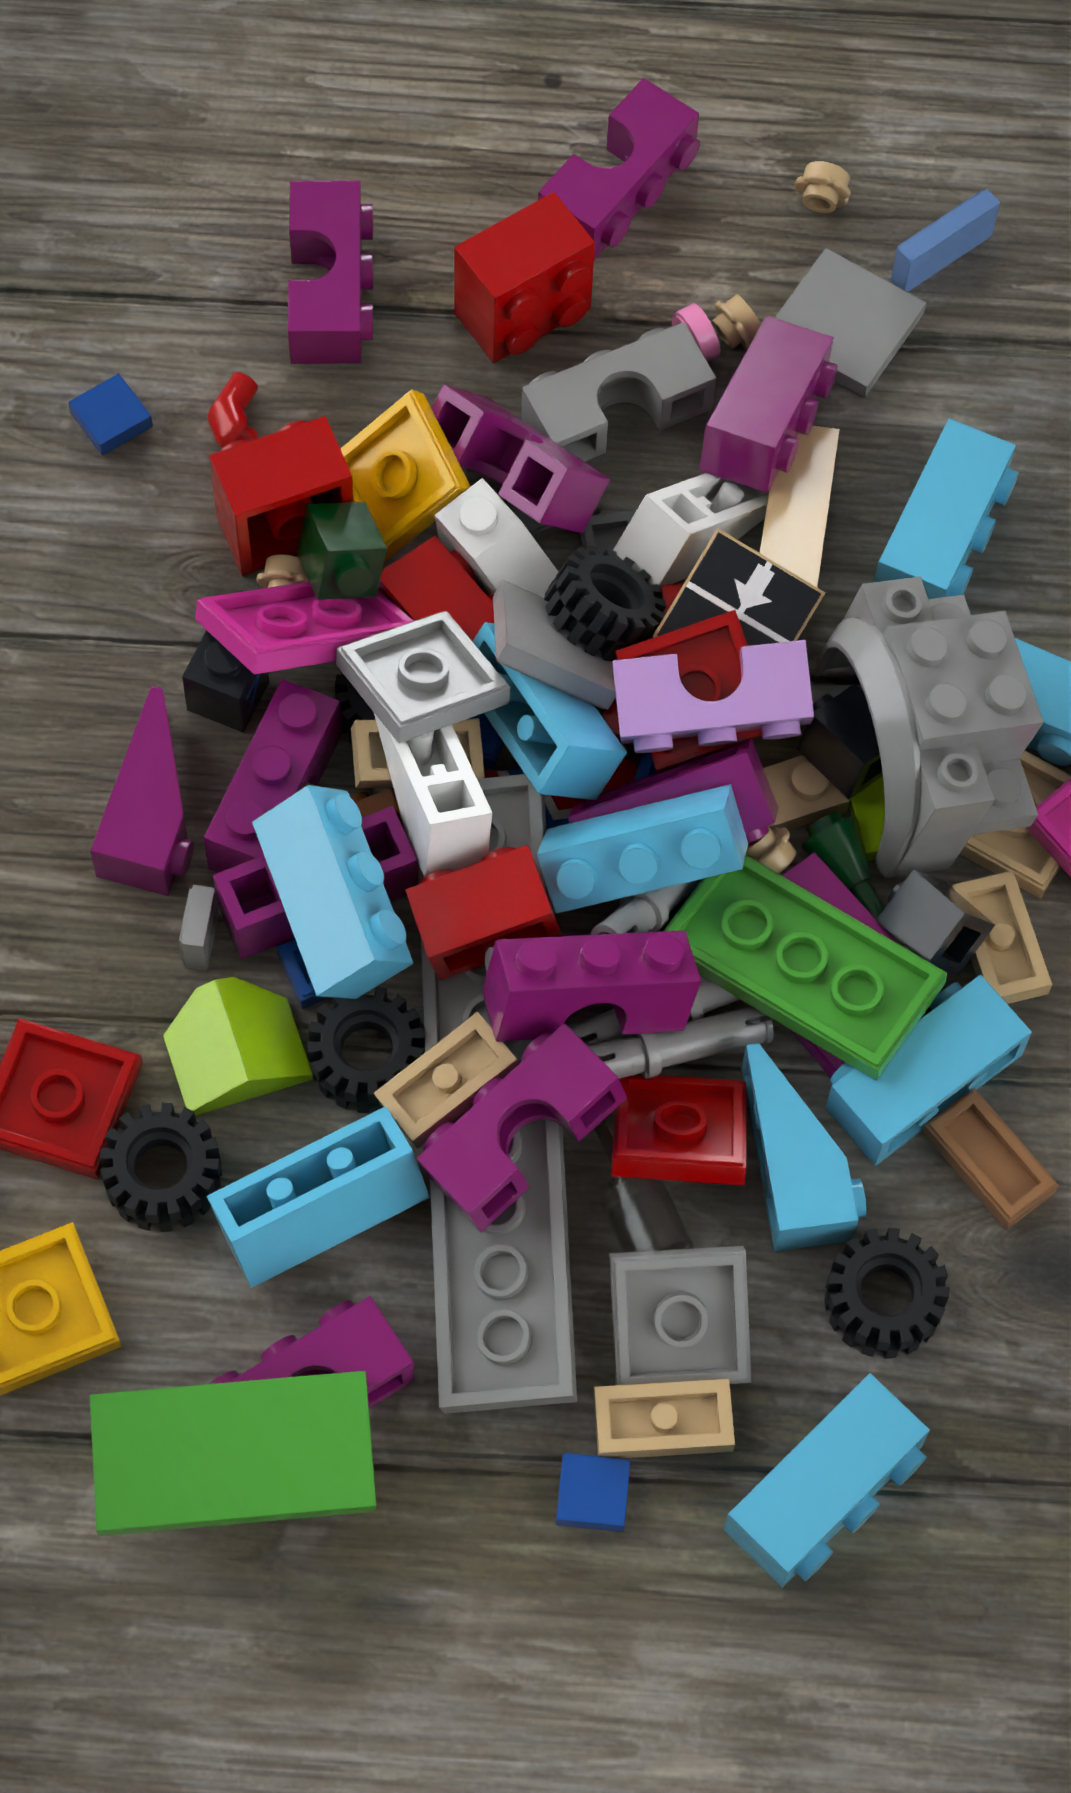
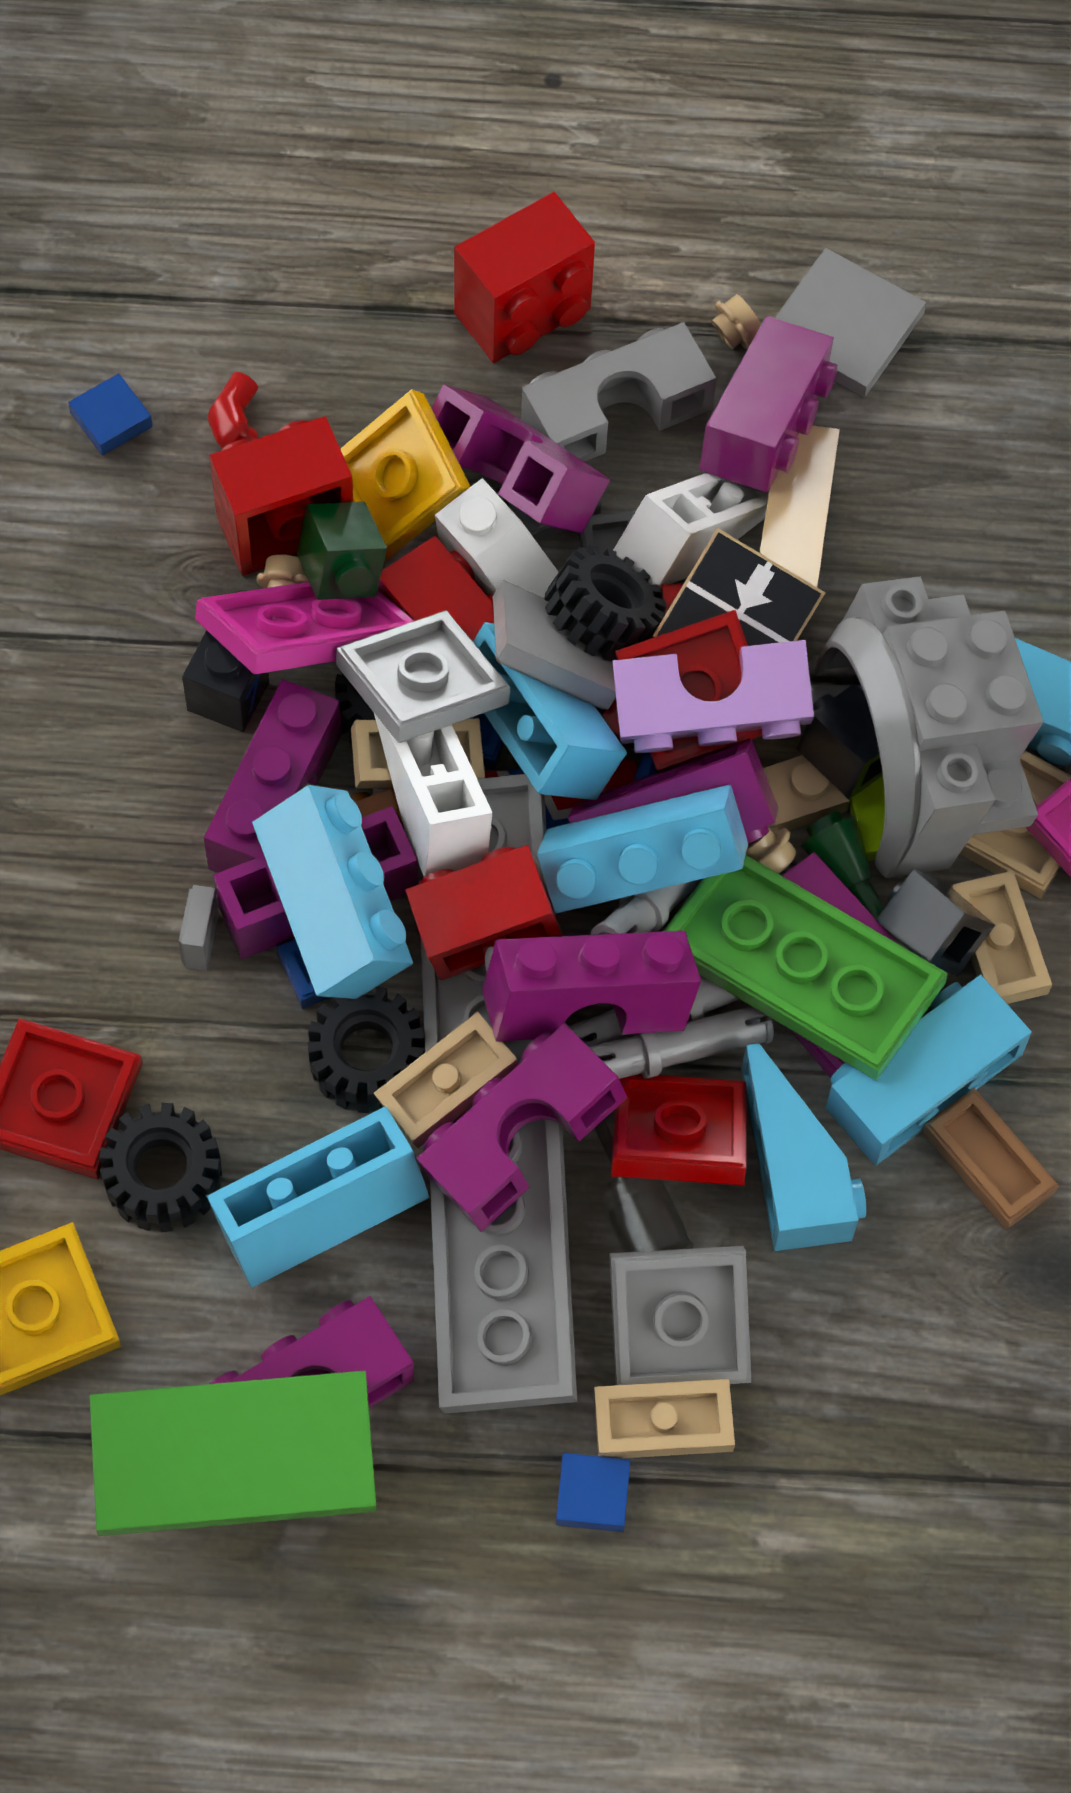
(143, 825): magenta slope -> none
(234, 1045): lime slope -> none
(328, 312): magenta arch -> none
(653, 139): magenta arch -> none
(700, 329): bright pink tile -> none
(823, 187): tan plate -> none
(828, 1482): medium azure brick -> none
(893, 1255): black tyre -> none
(945, 240): medium blue tile -> none
(950, 511): medium azure brick -> none

